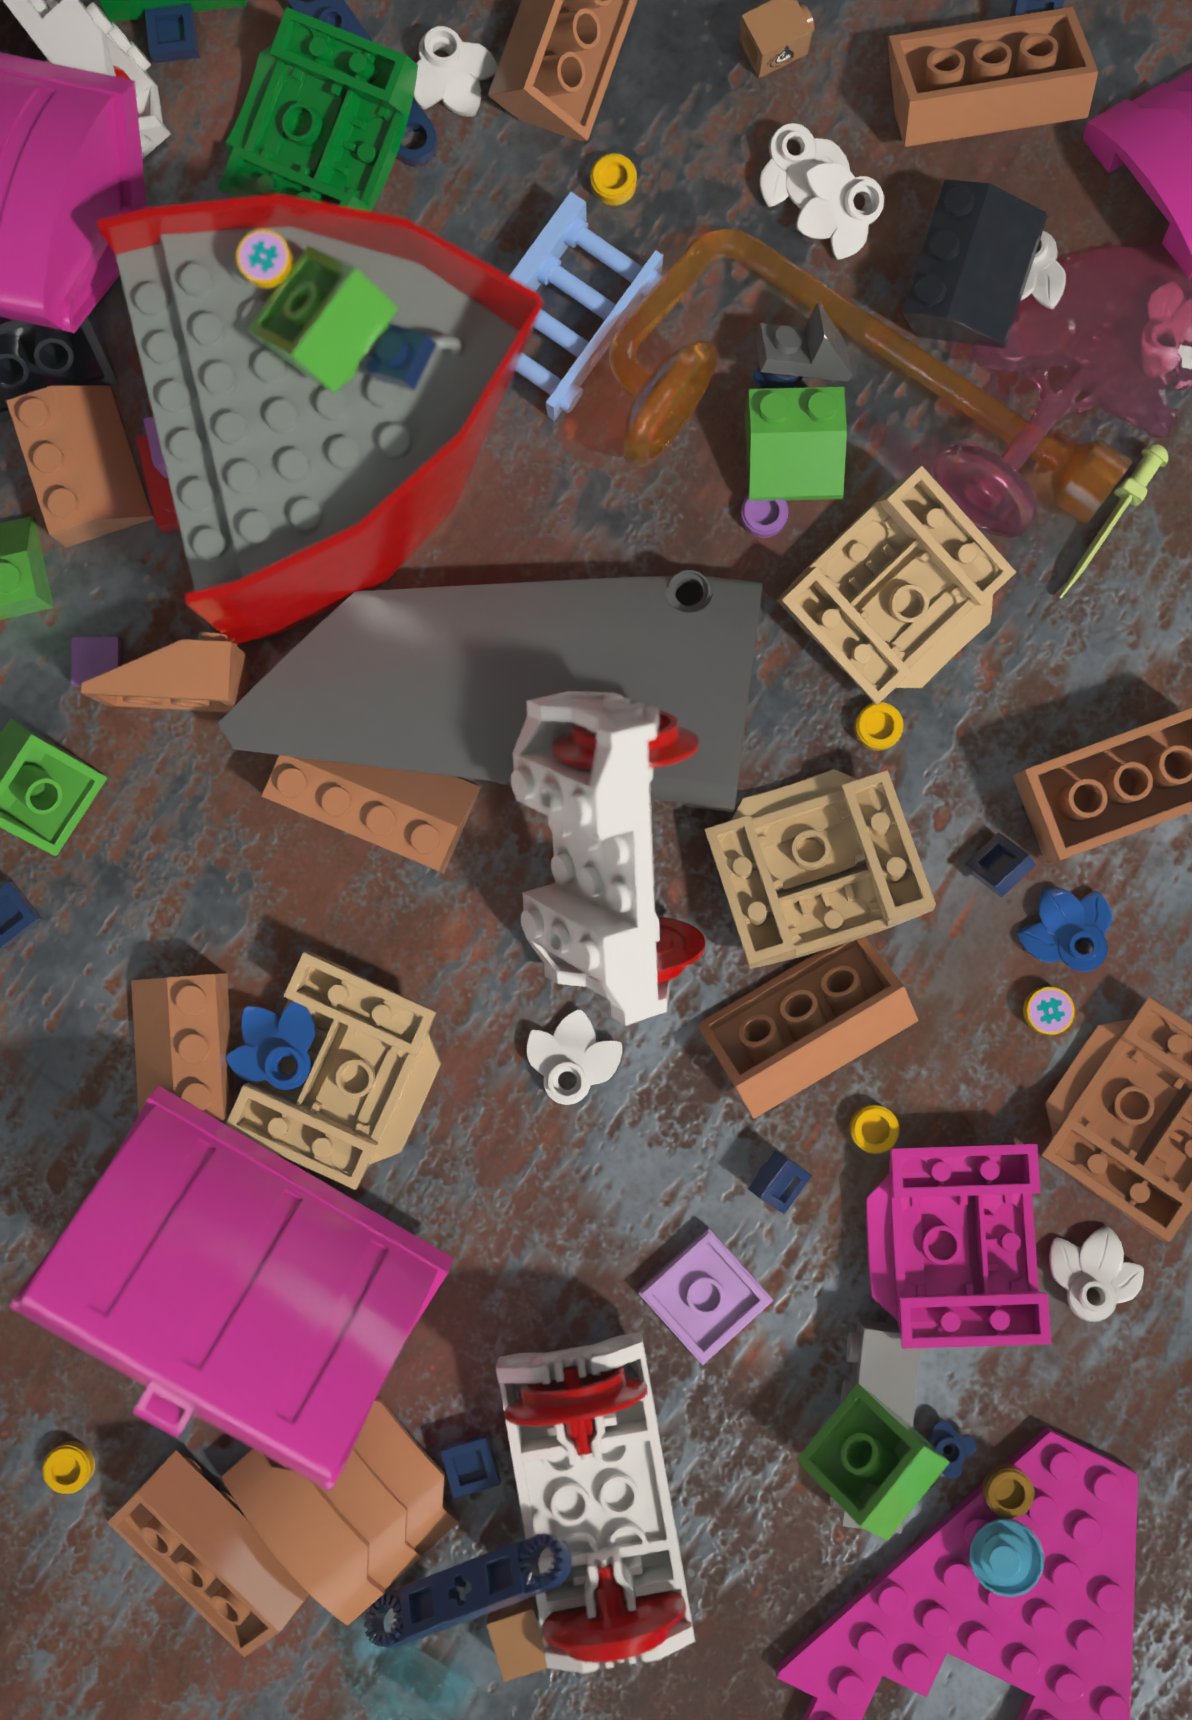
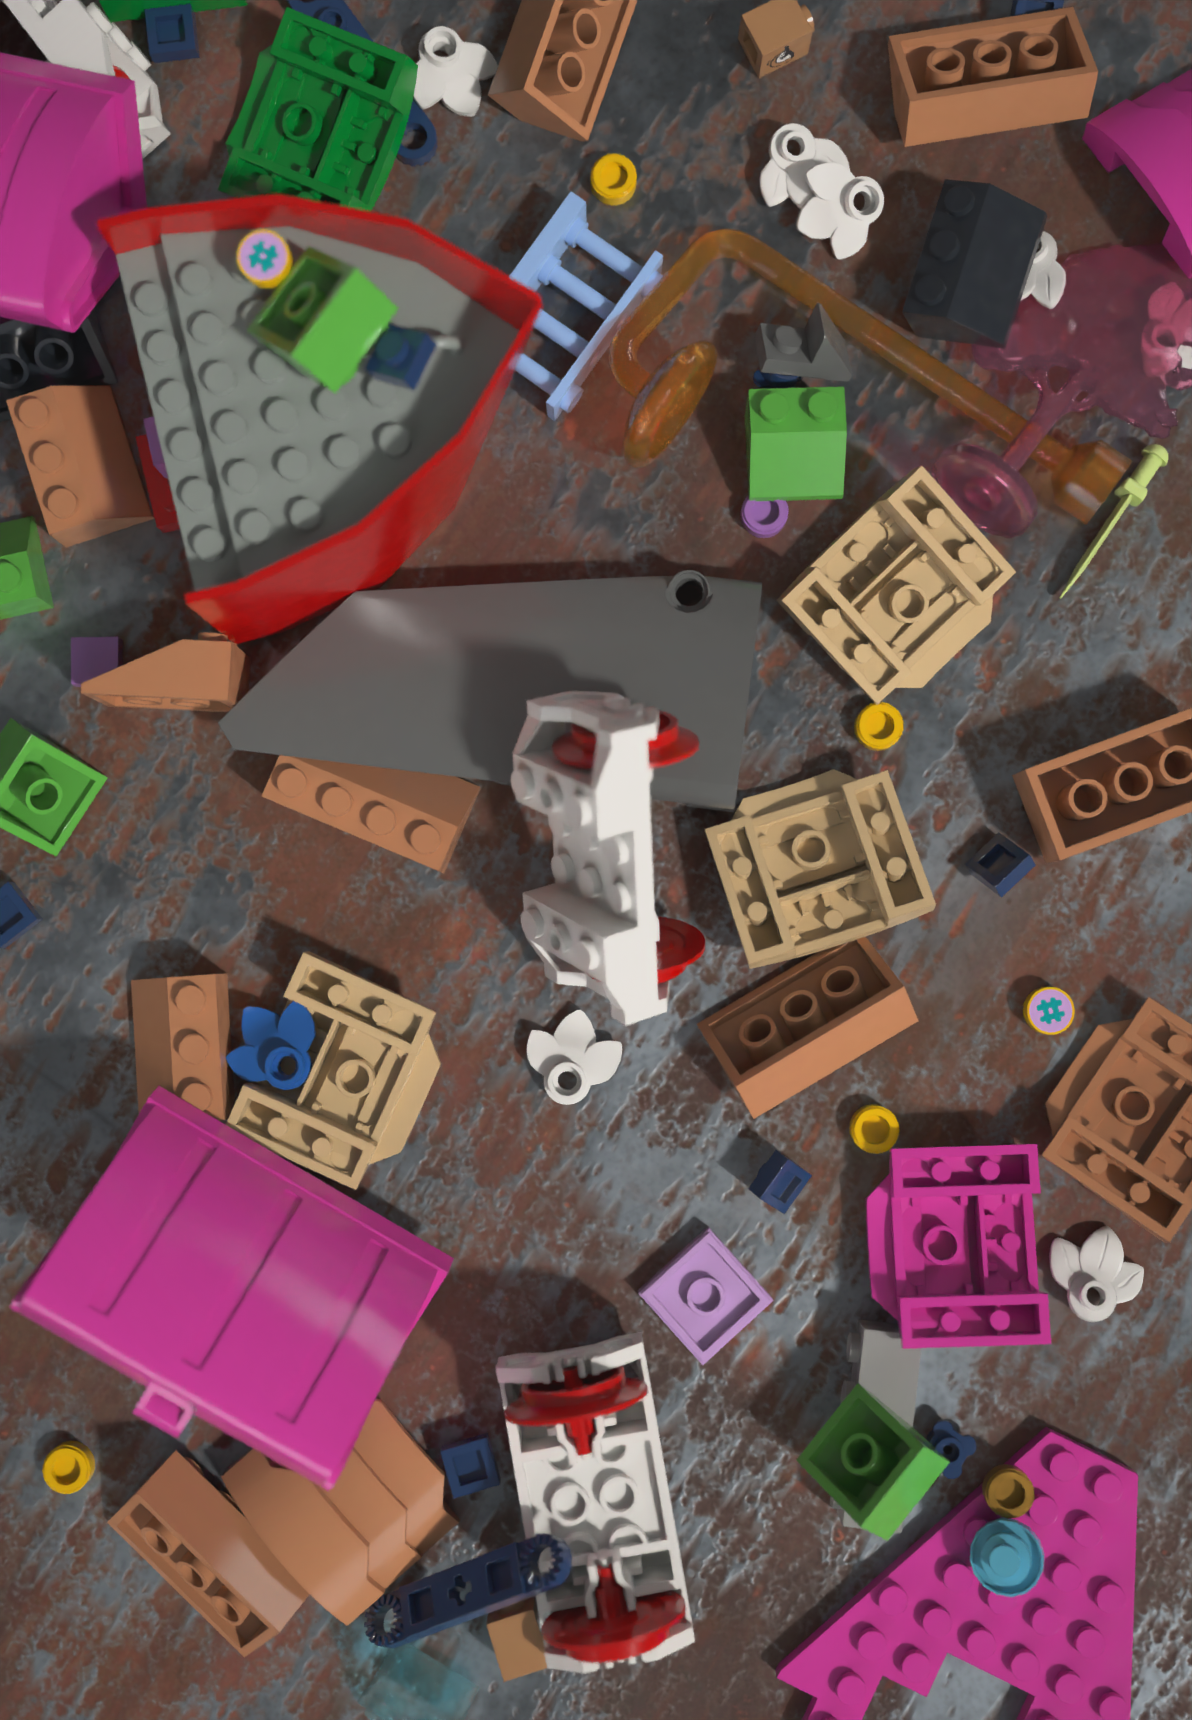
(1064, 923): blue plate -> none

